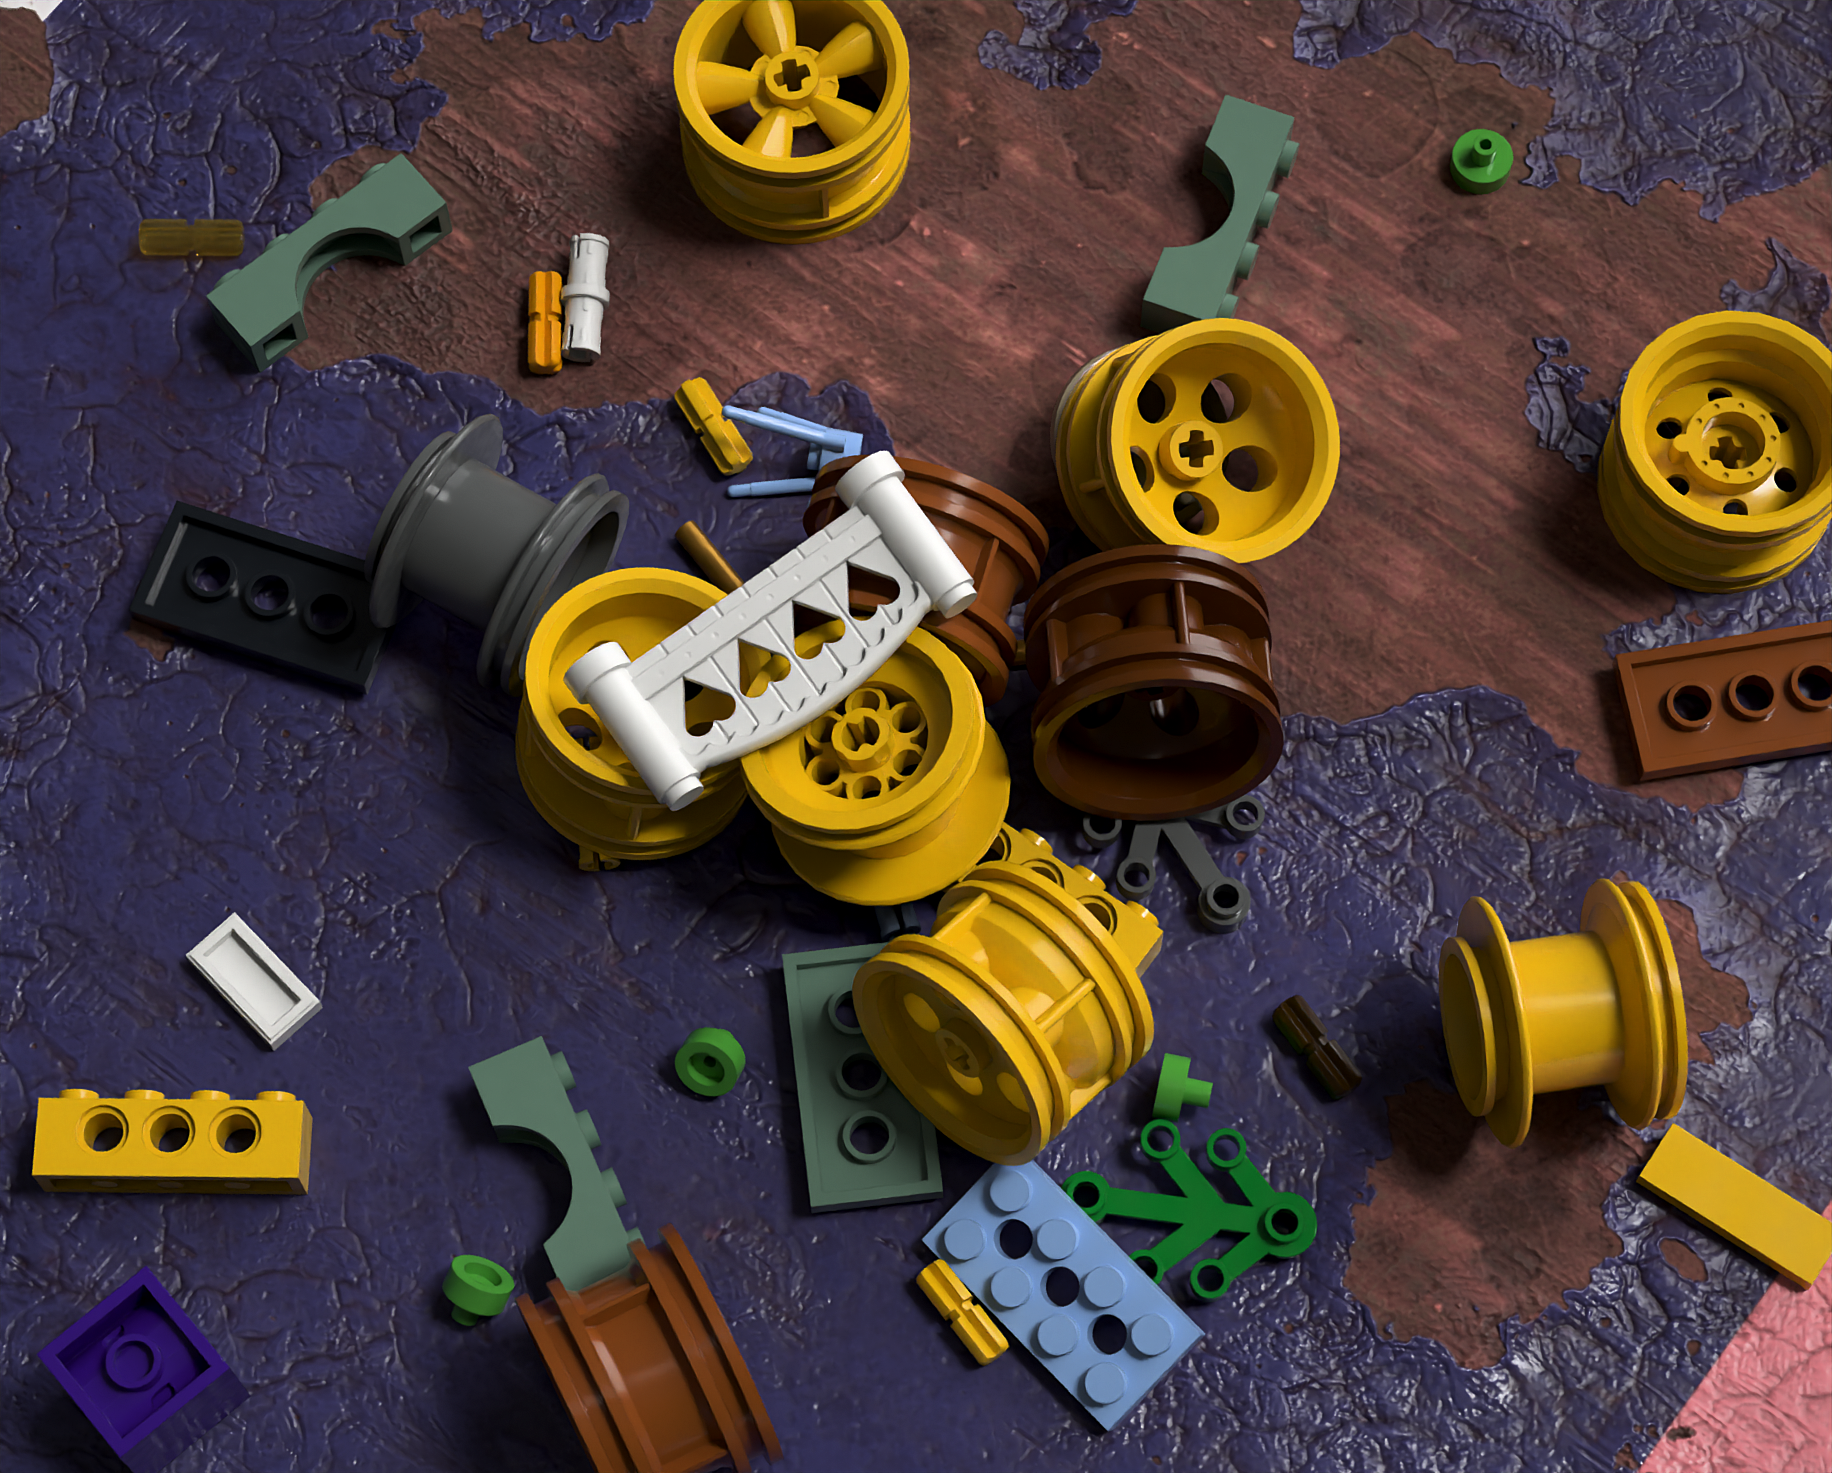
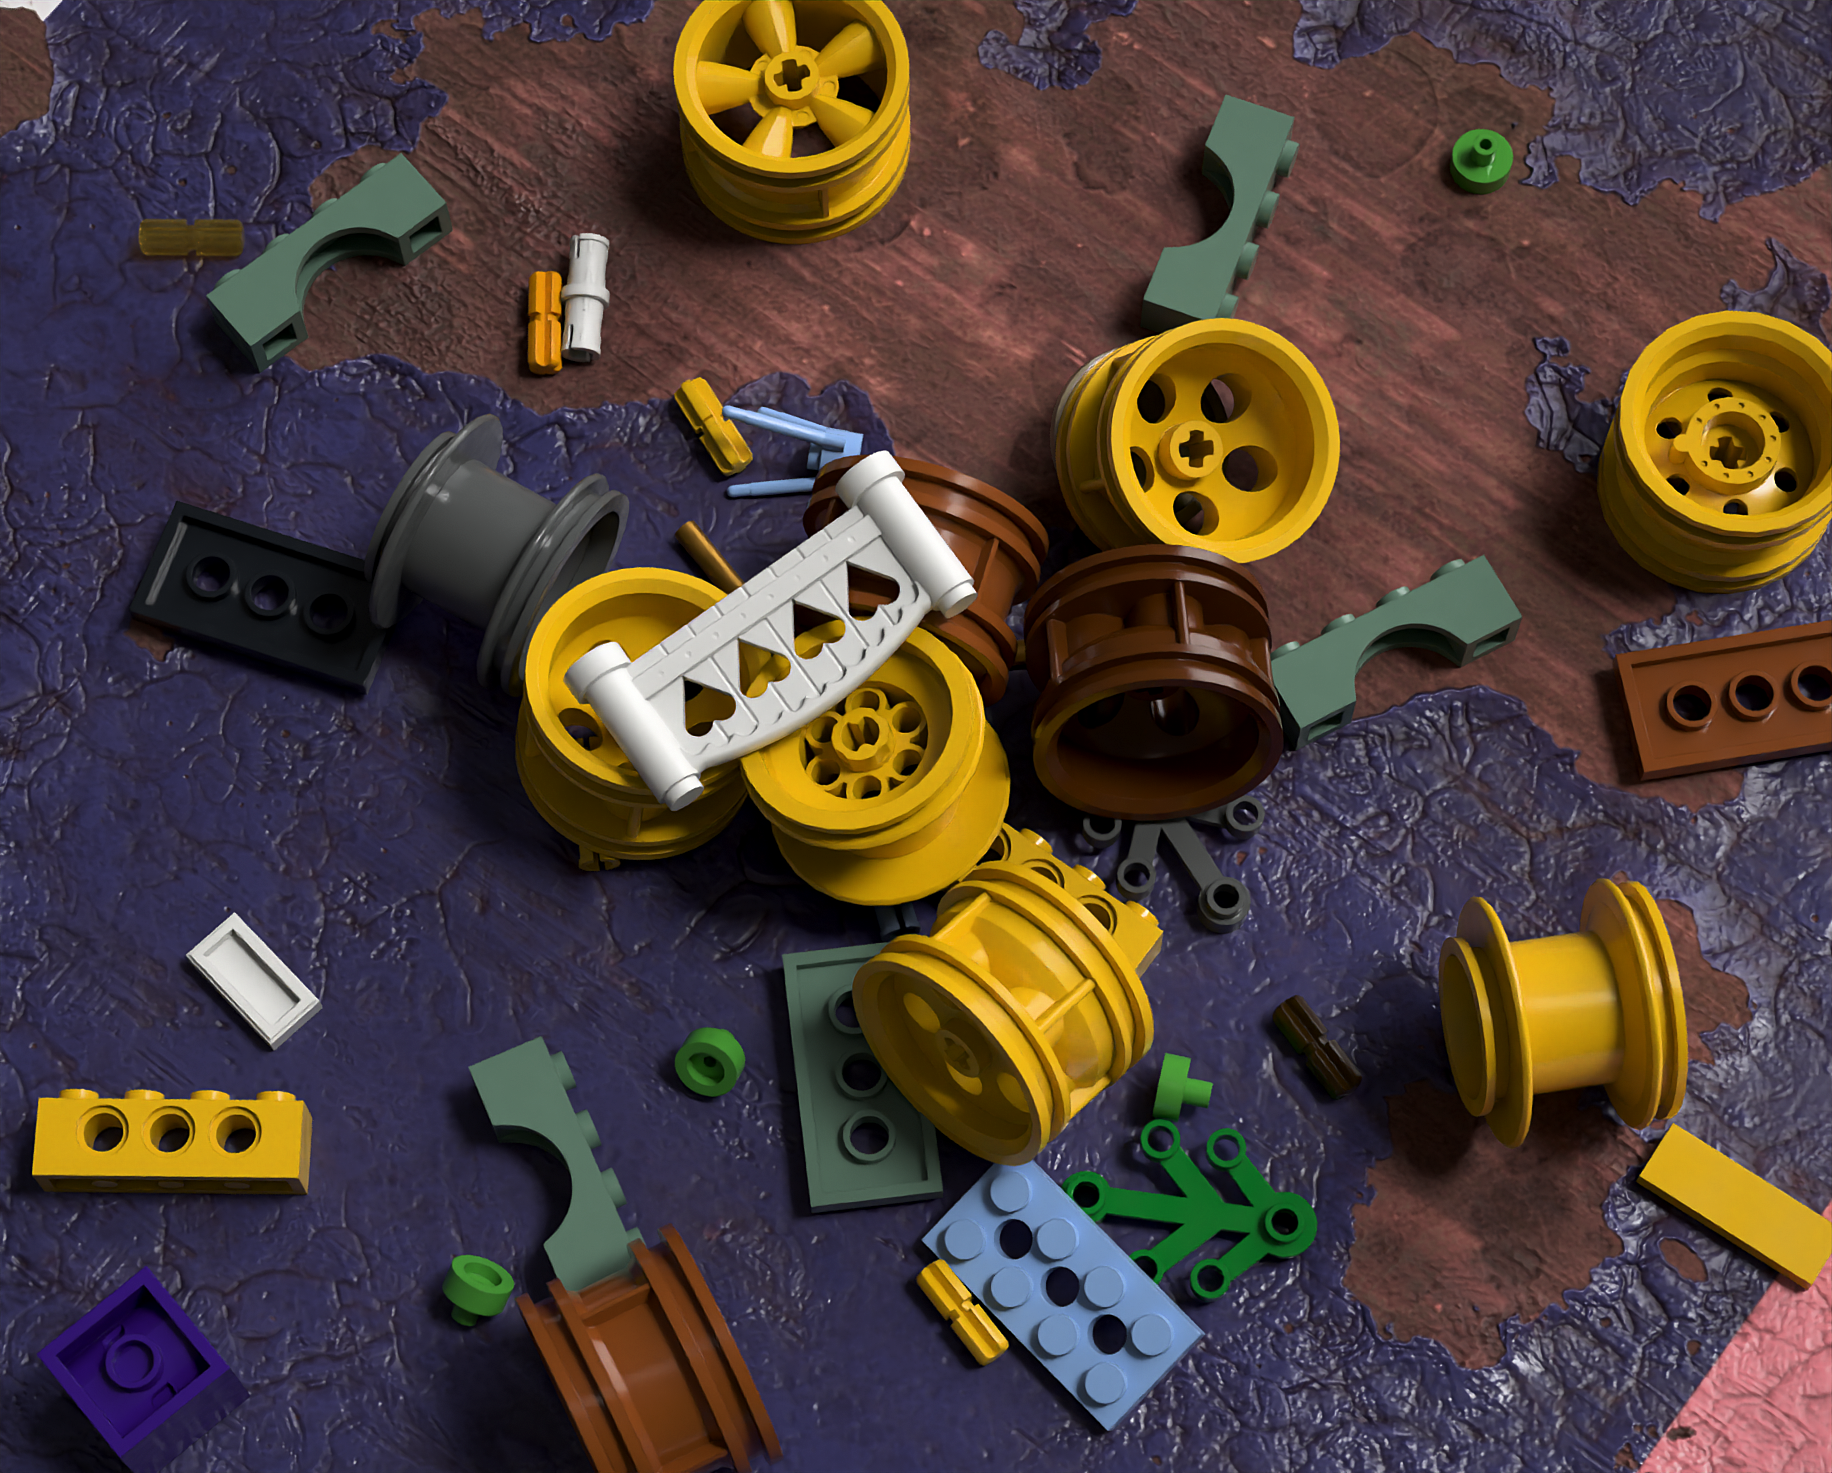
(1455, 614): none -> sand green arch

